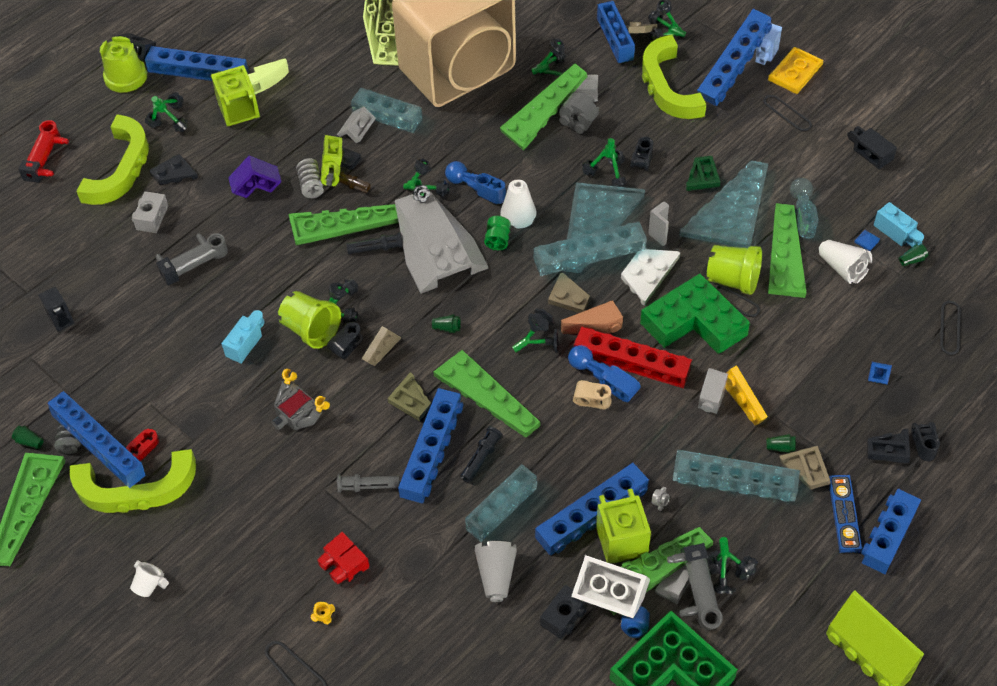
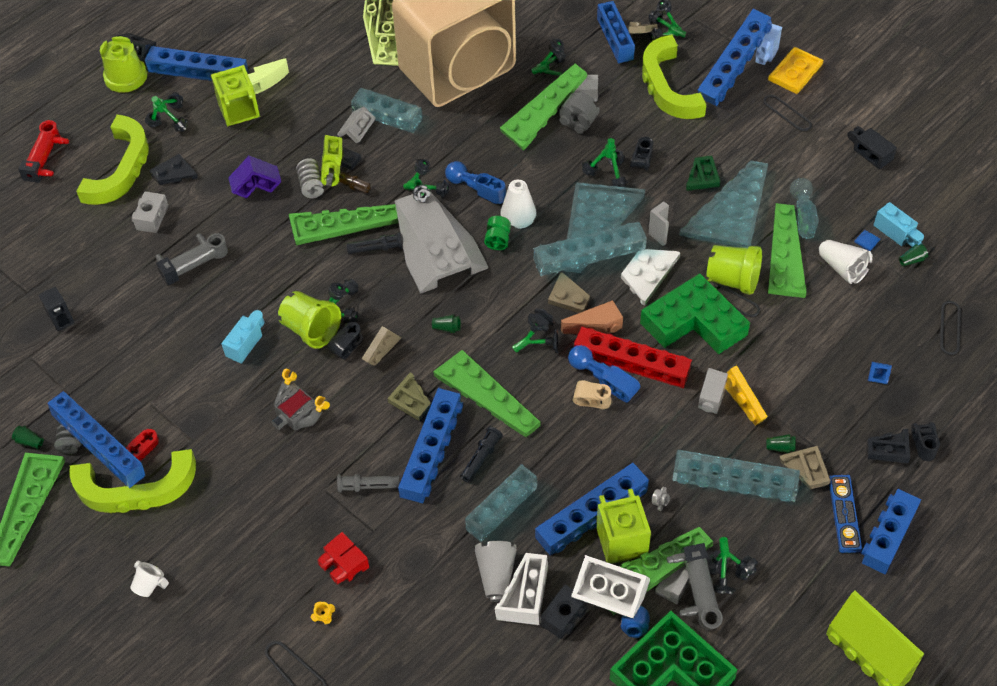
(525, 594): none -> white wedge

